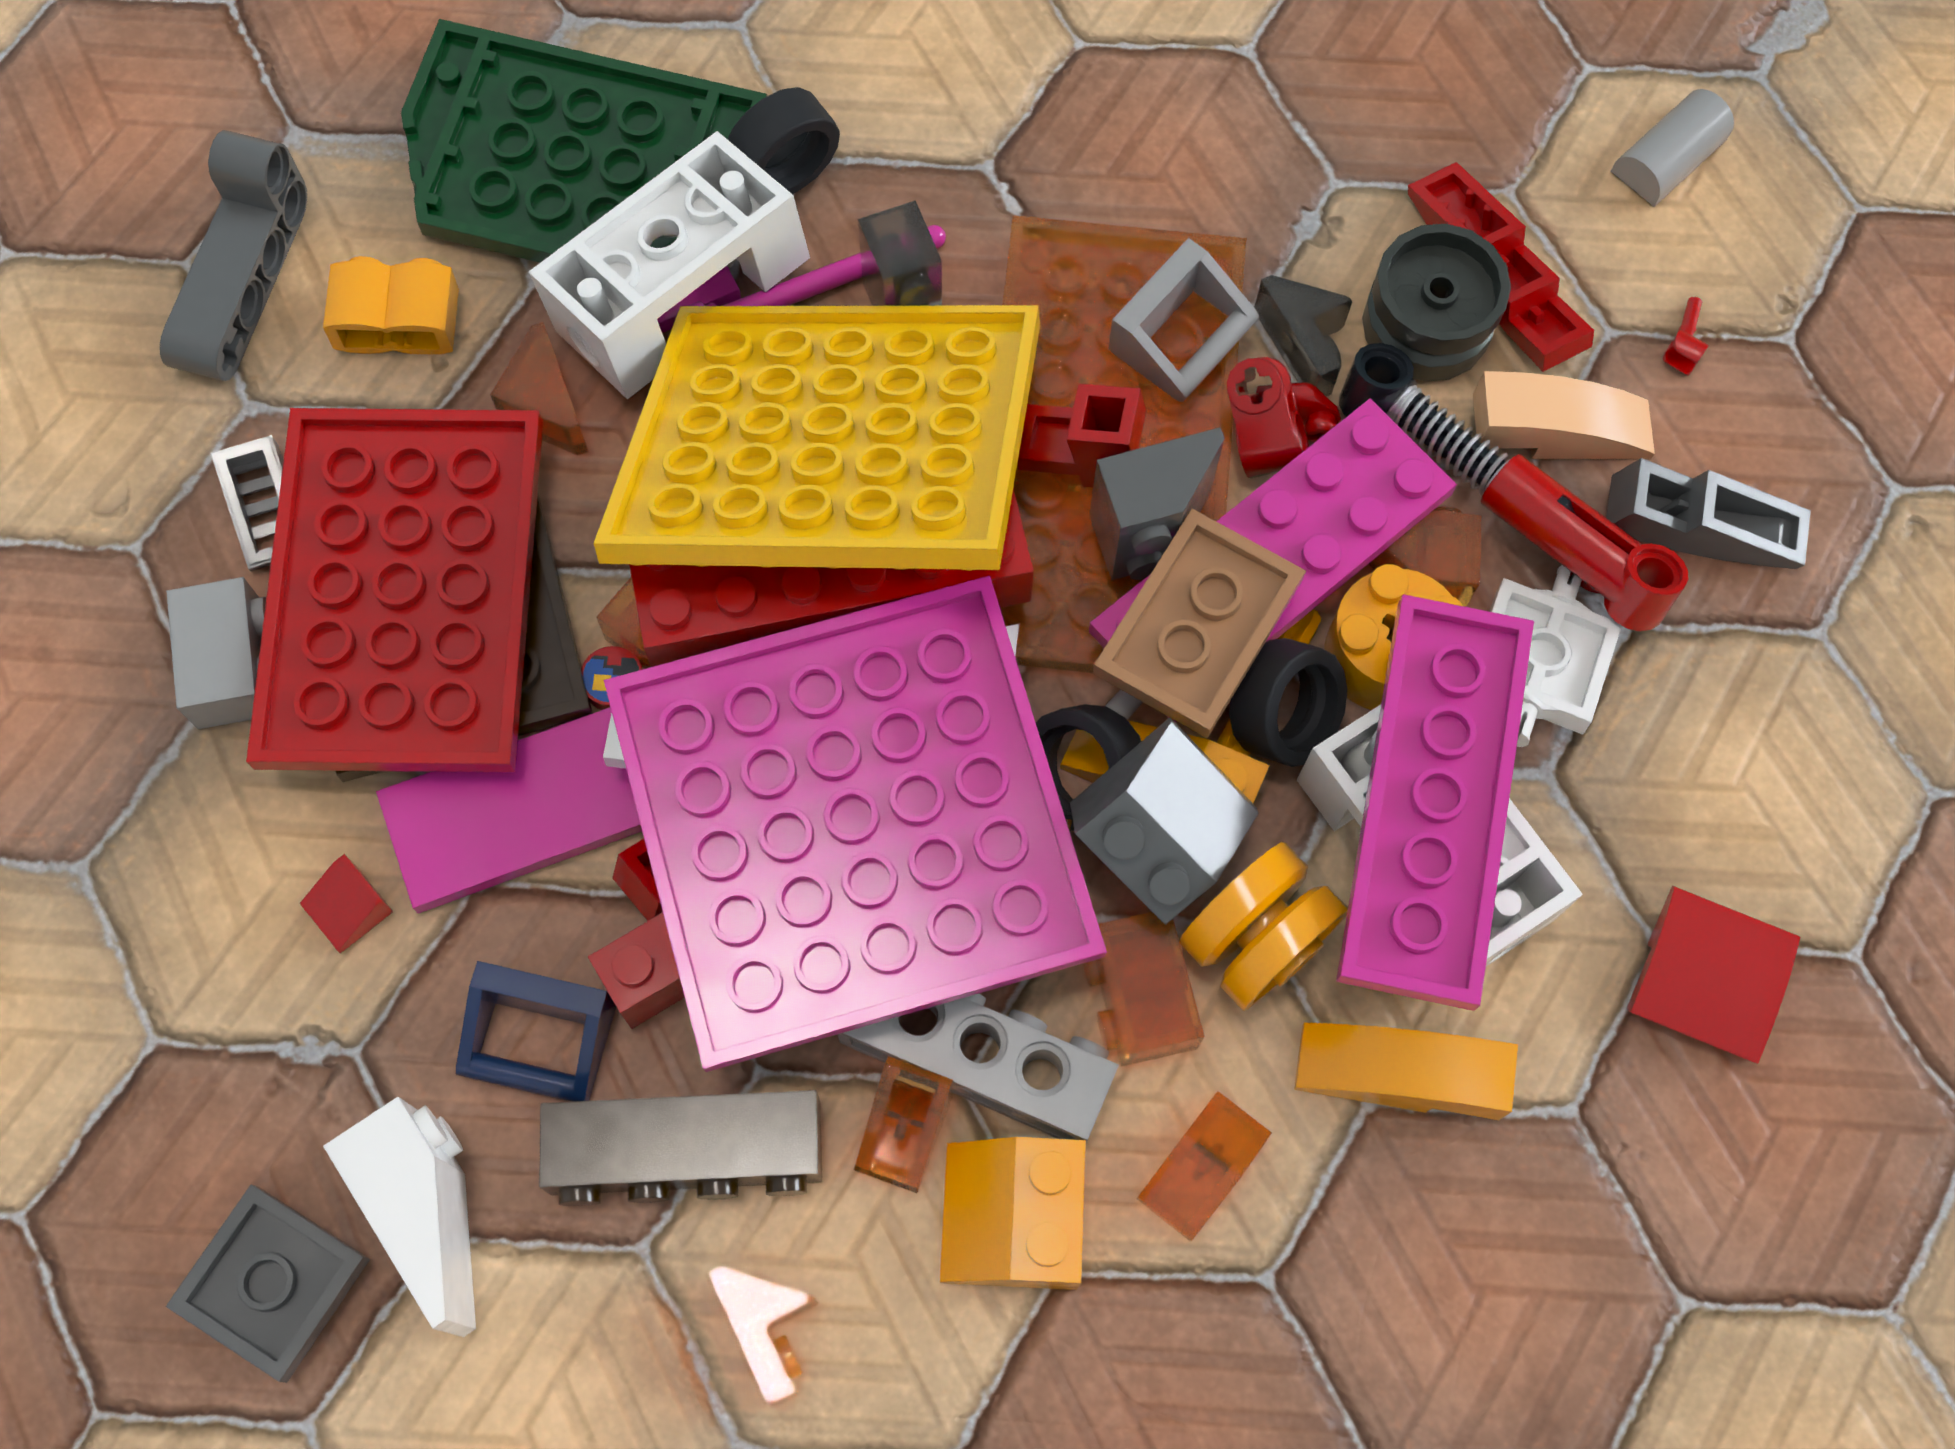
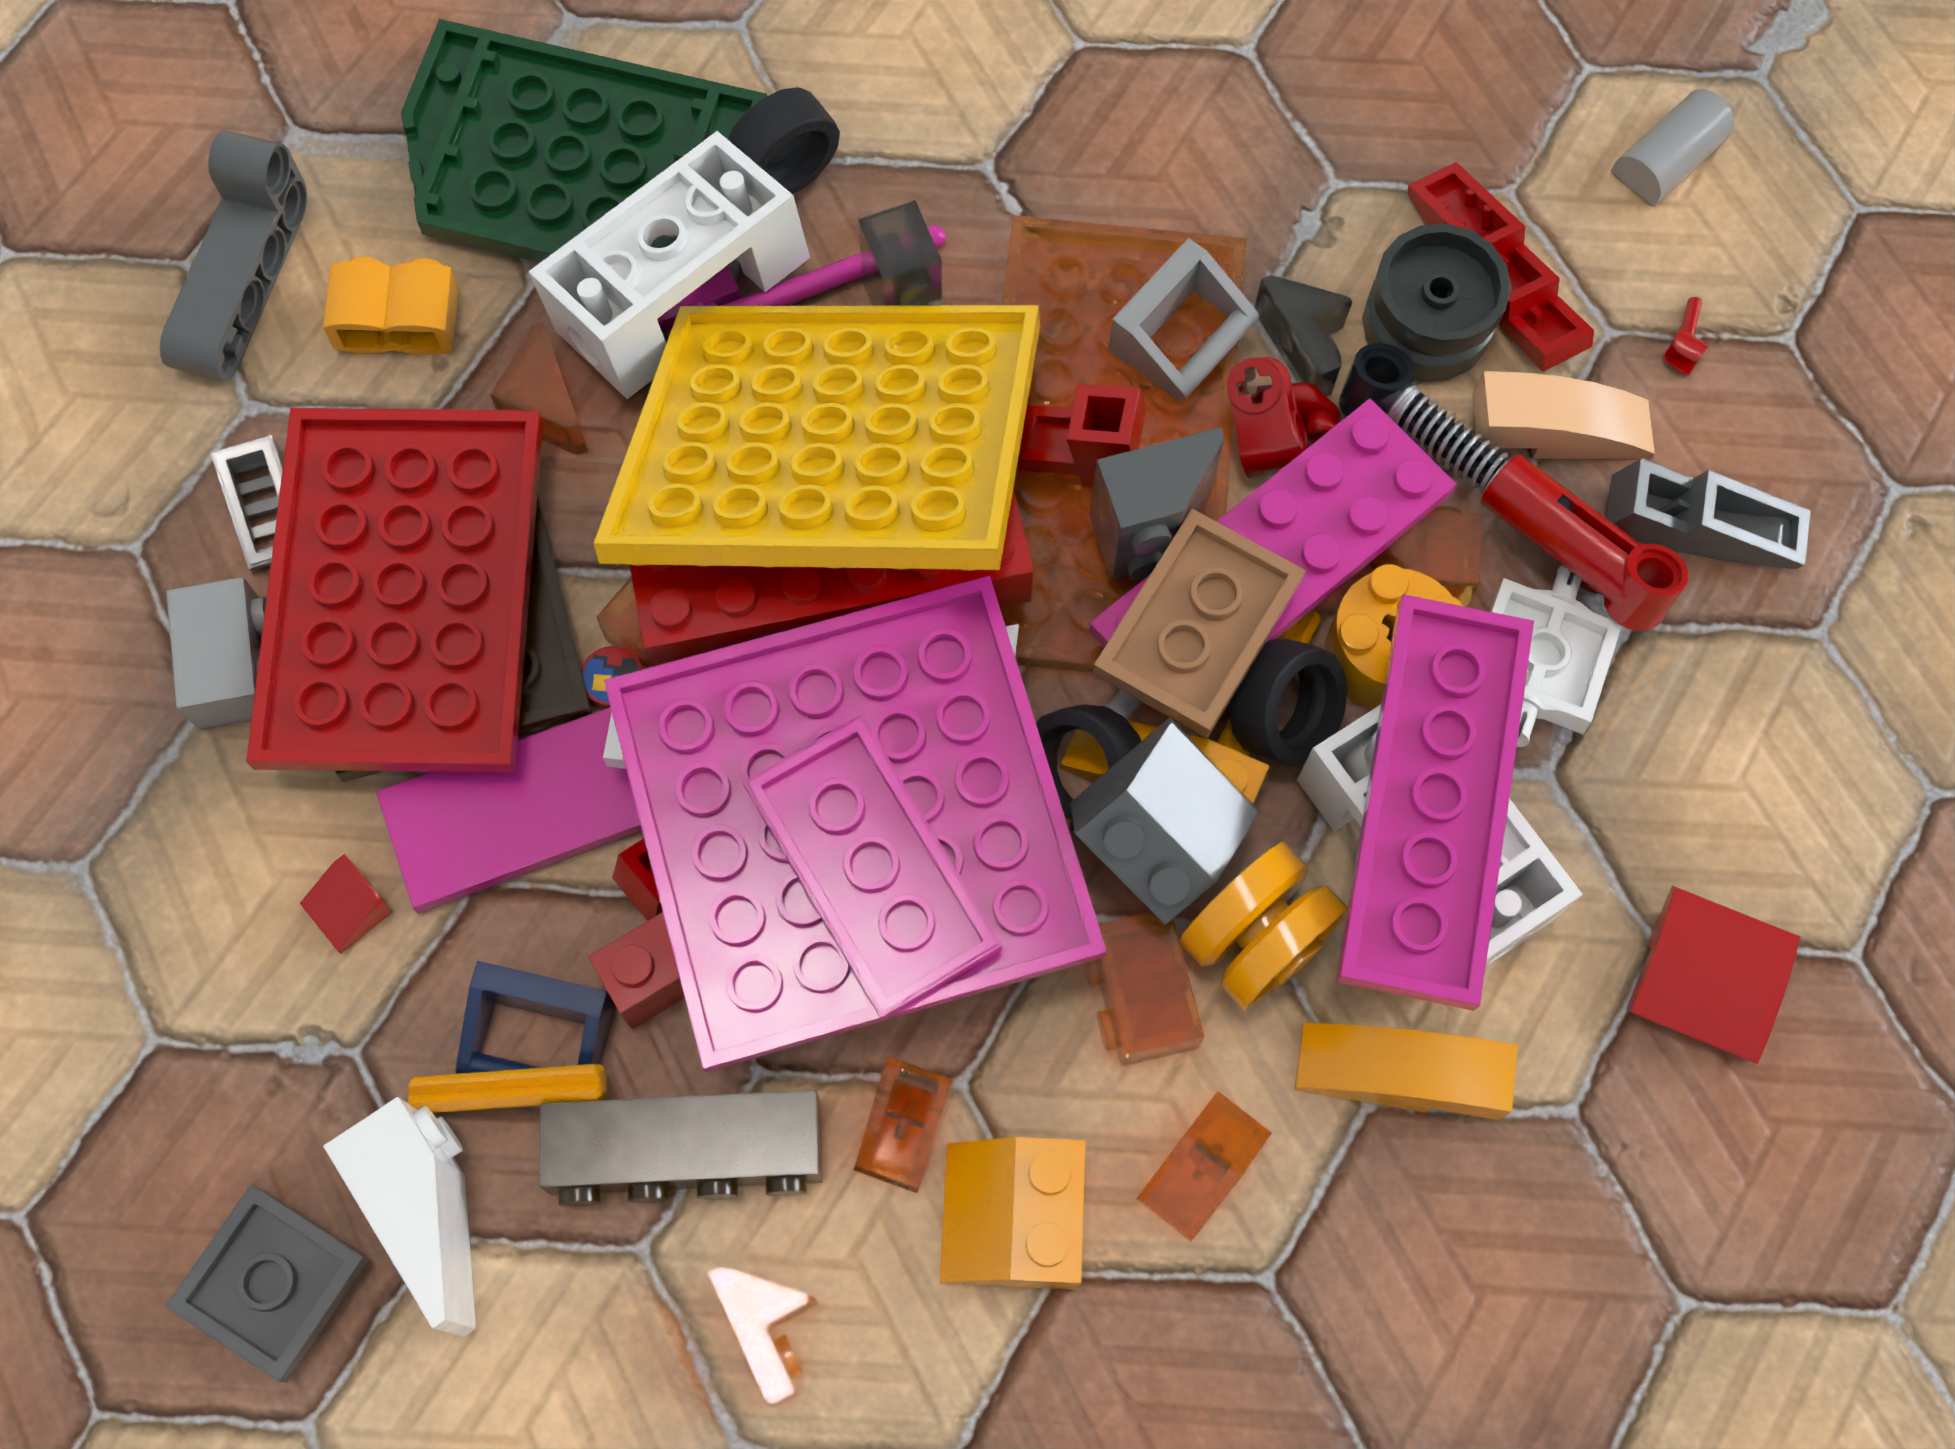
(508, 1088): none -> light orange axle
(872, 867): none -> tile
(999, 1084): light grey brick -> none

